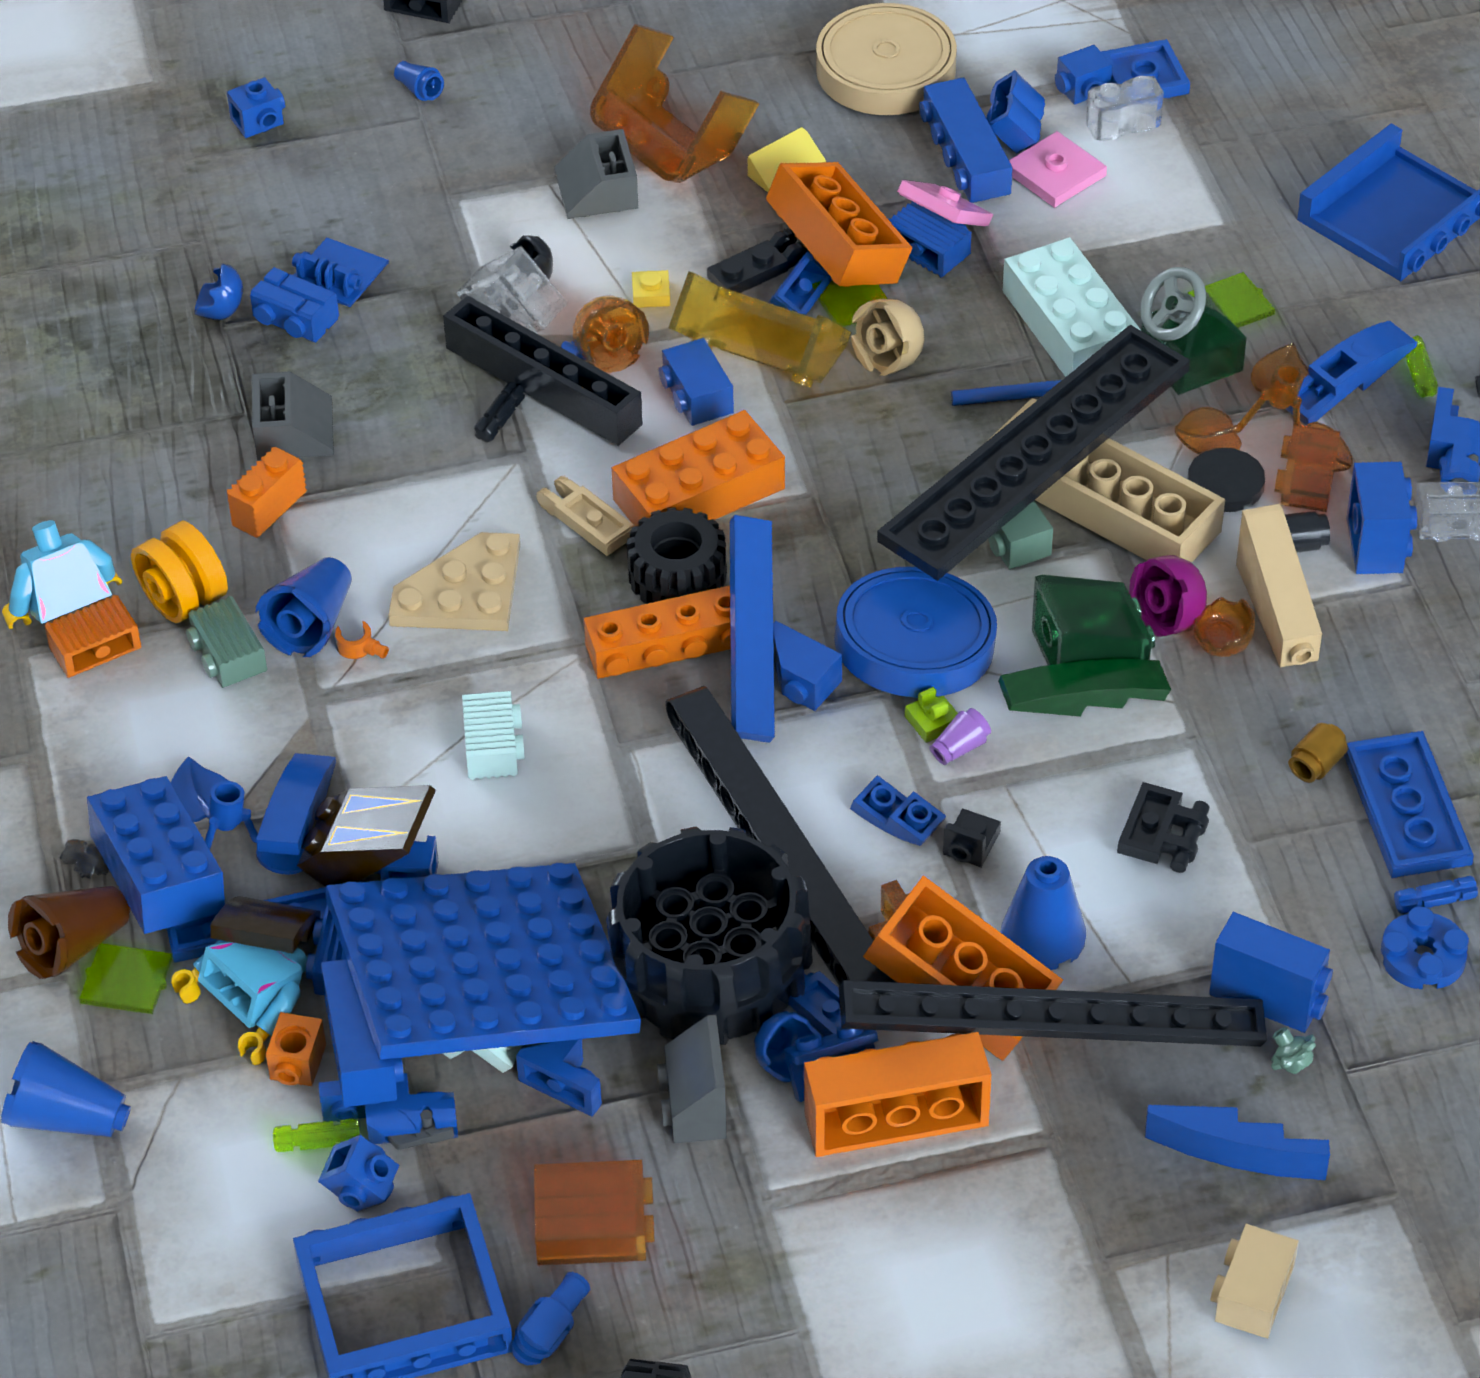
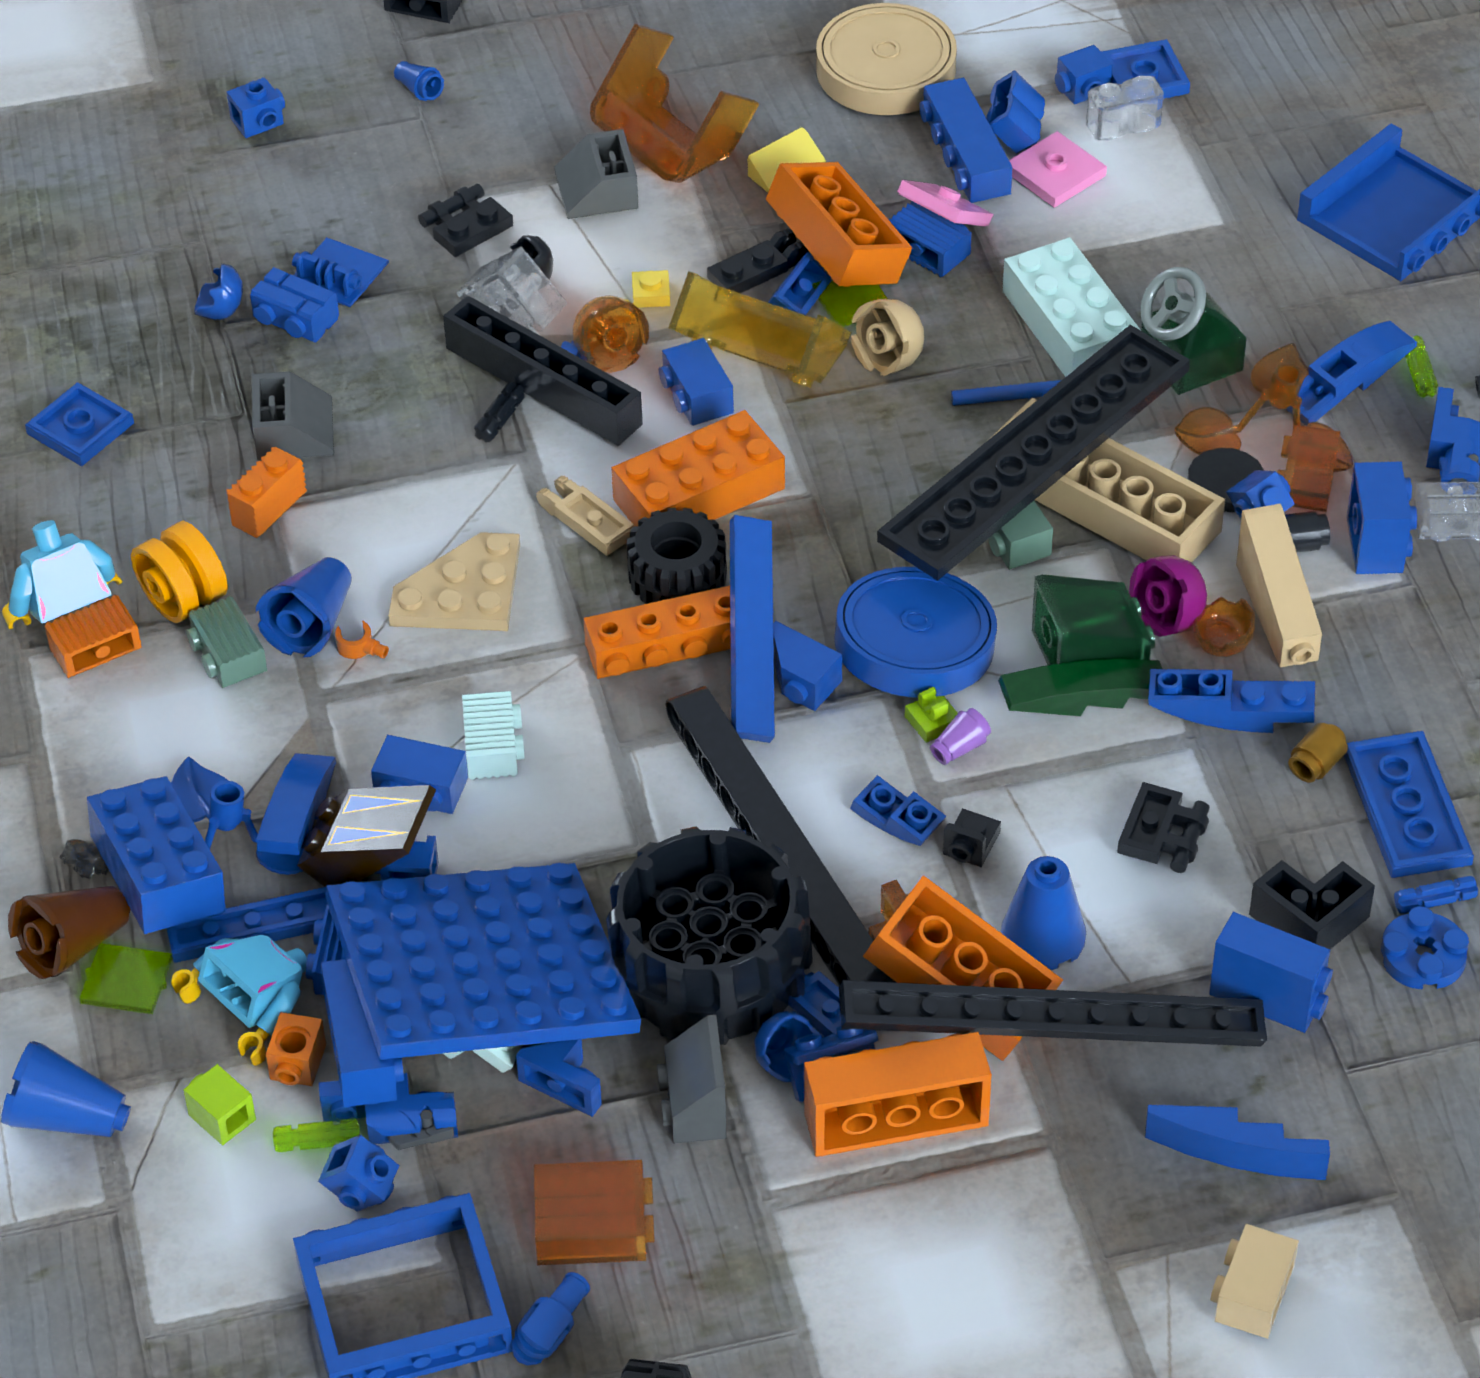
(79, 424): none -> blue tile
(219, 1104): none -> lime brick
(264, 924): dark brown slope -> none
(421, 763): none -> blue brick
(470, 227): none -> black plate
(1220, 702): none -> blue slope
(1240, 299): clear neon green piece -> none
(1260, 490): none -> blue brick
(1292, 1052): sand green plant -> none
(1311, 911): none -> black brick

